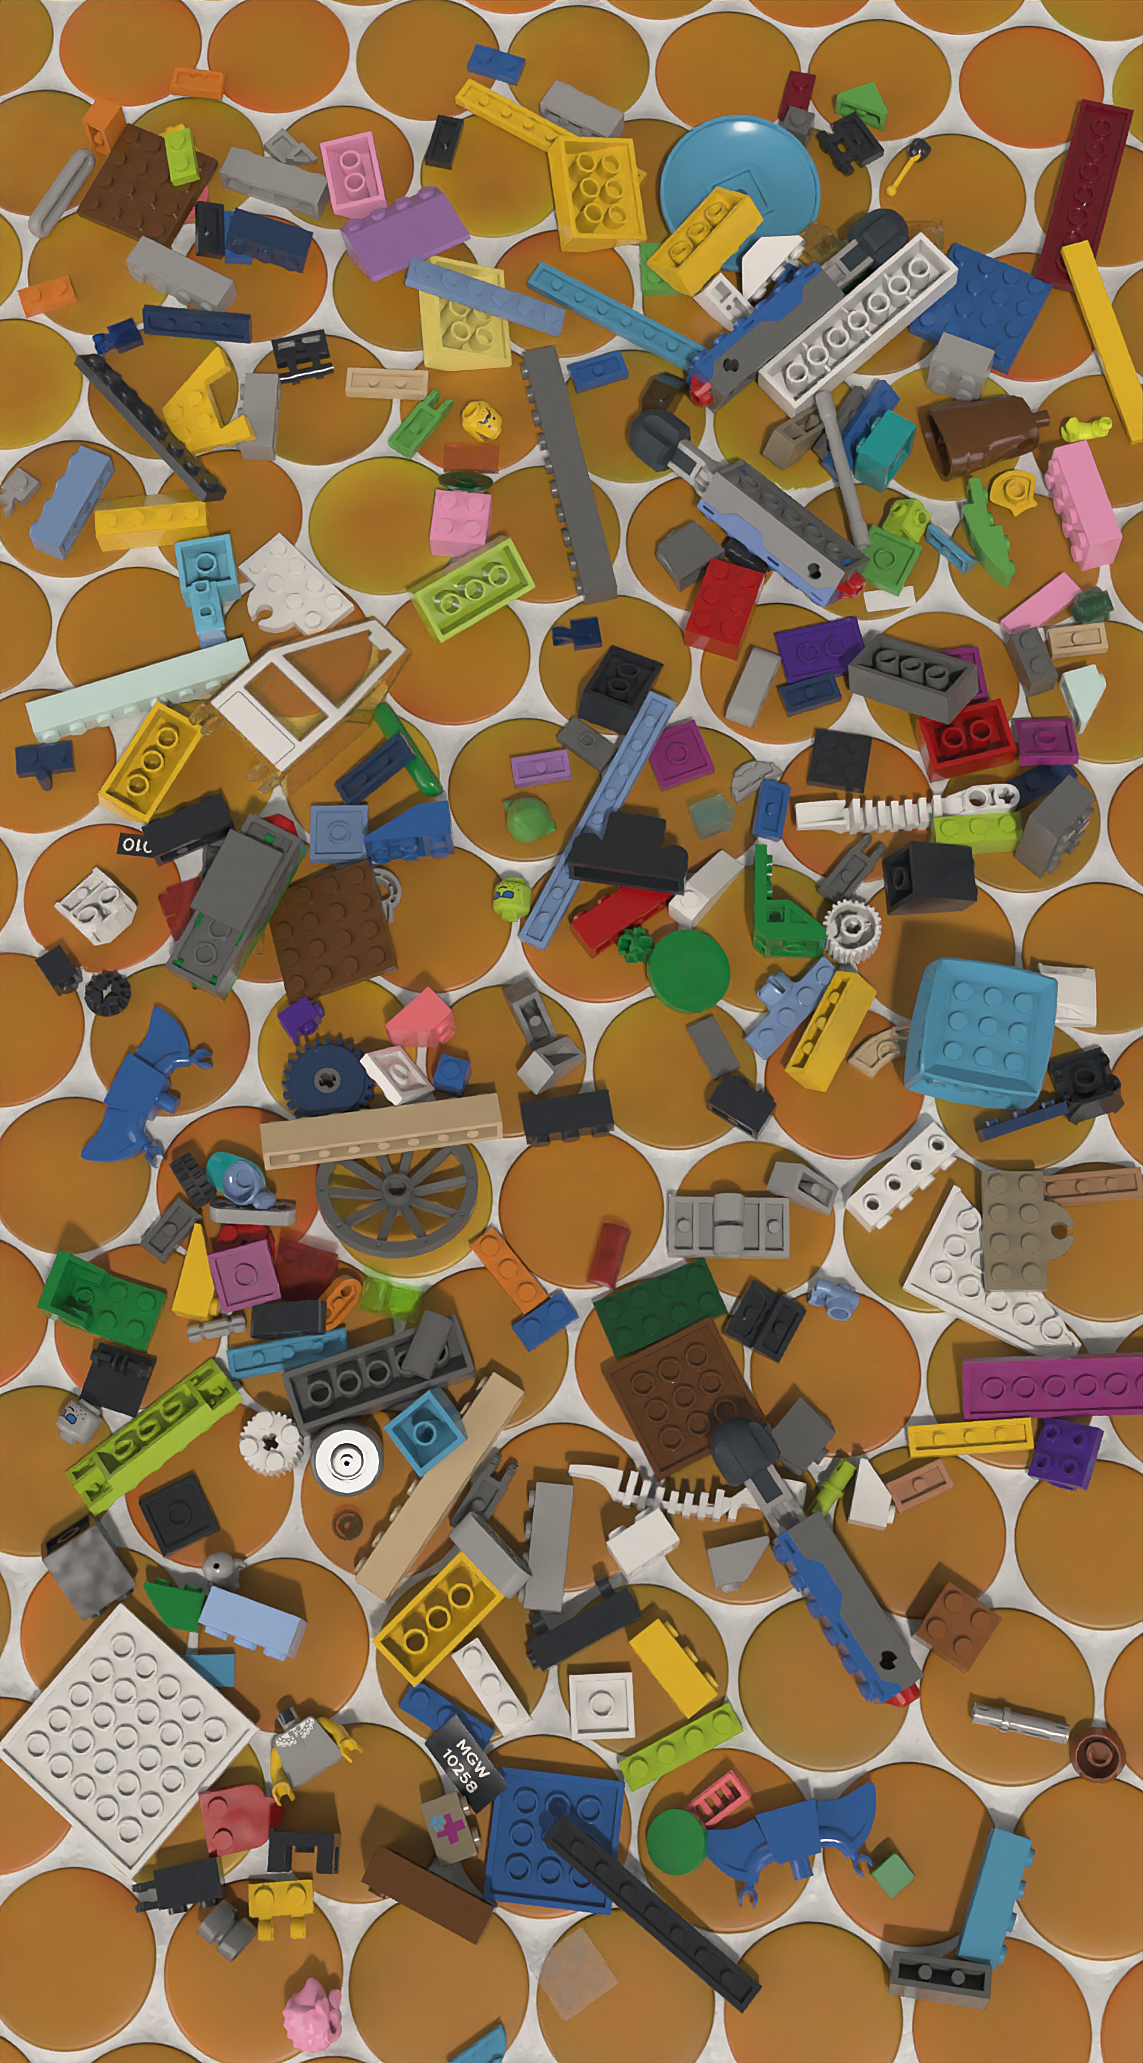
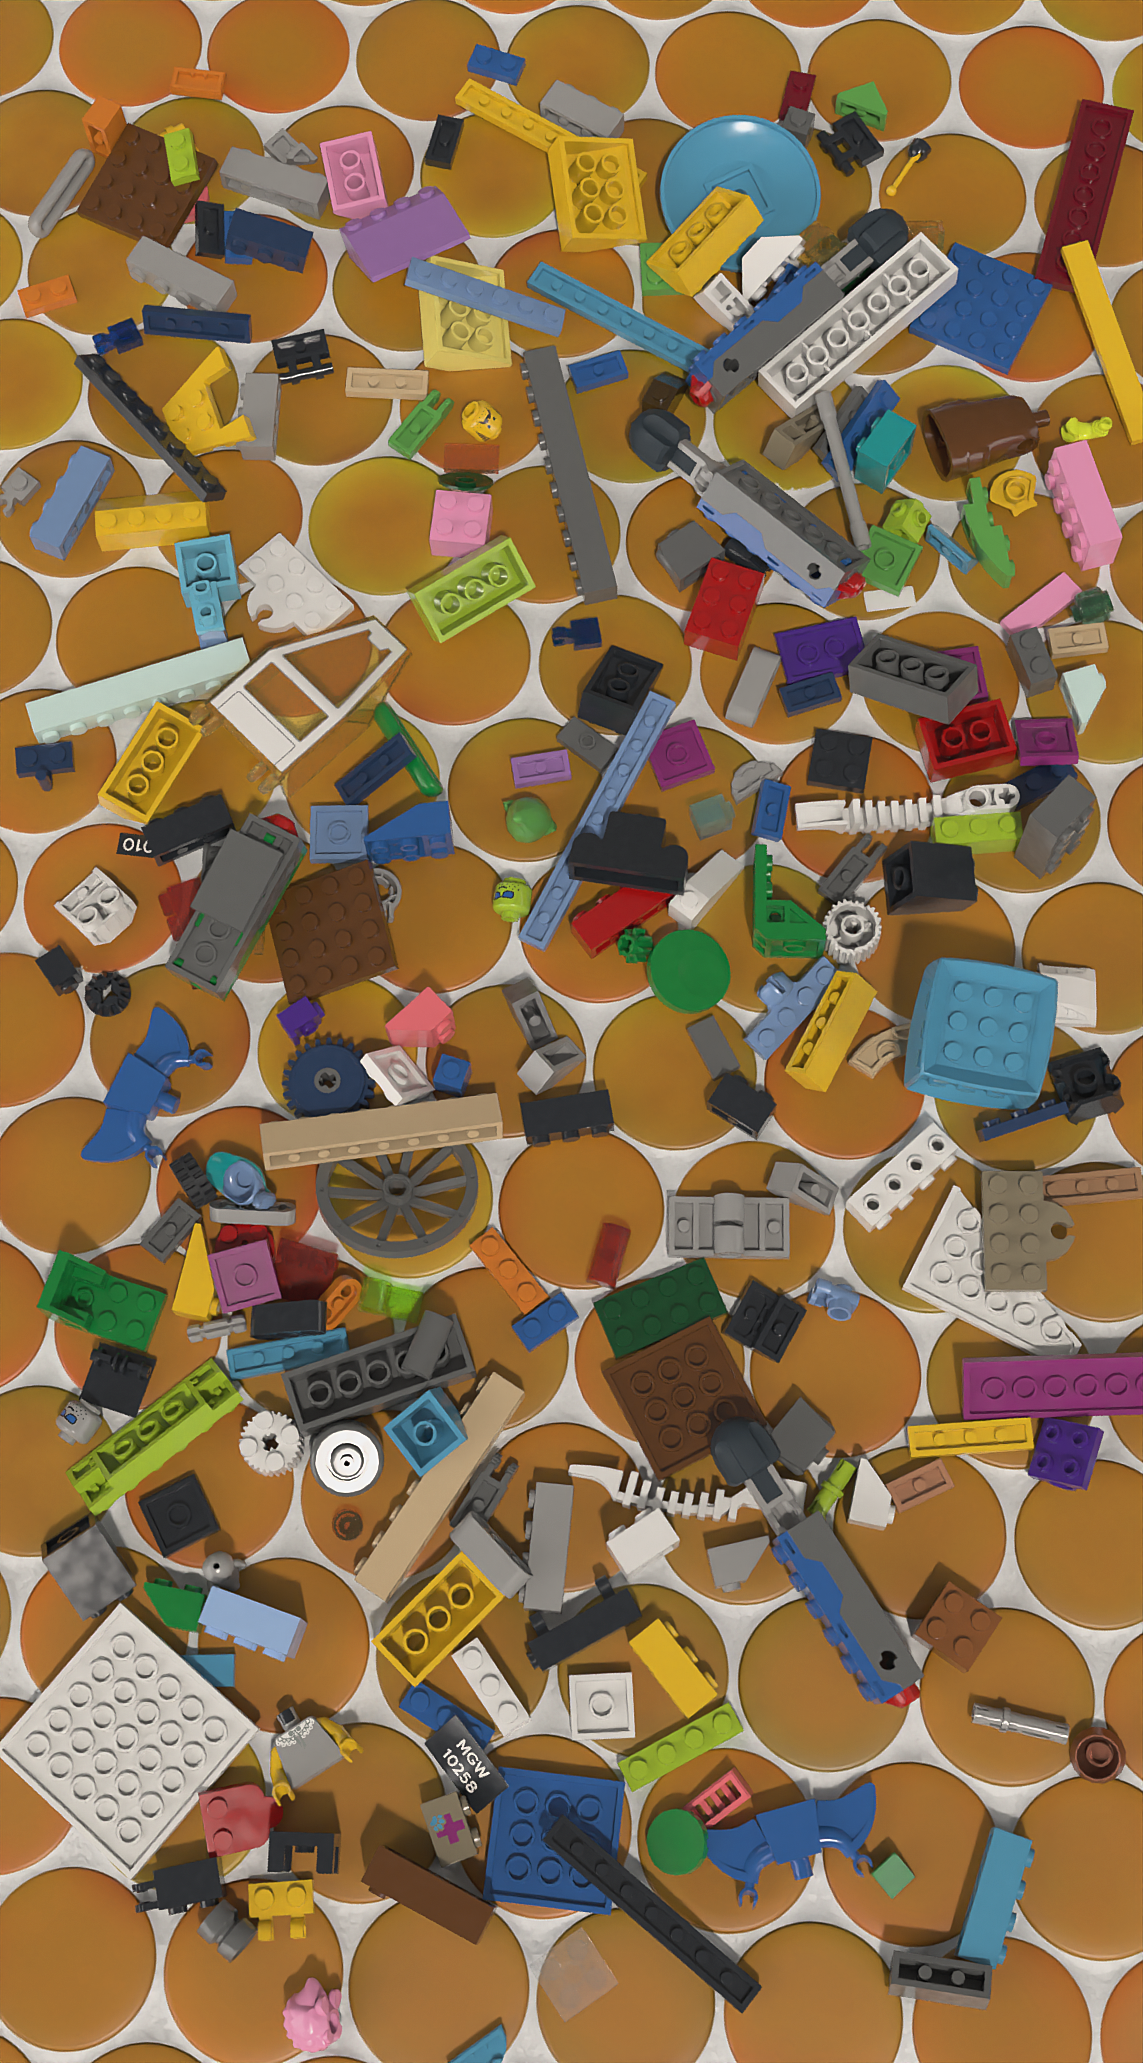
(959, 368): light grey brick -> none

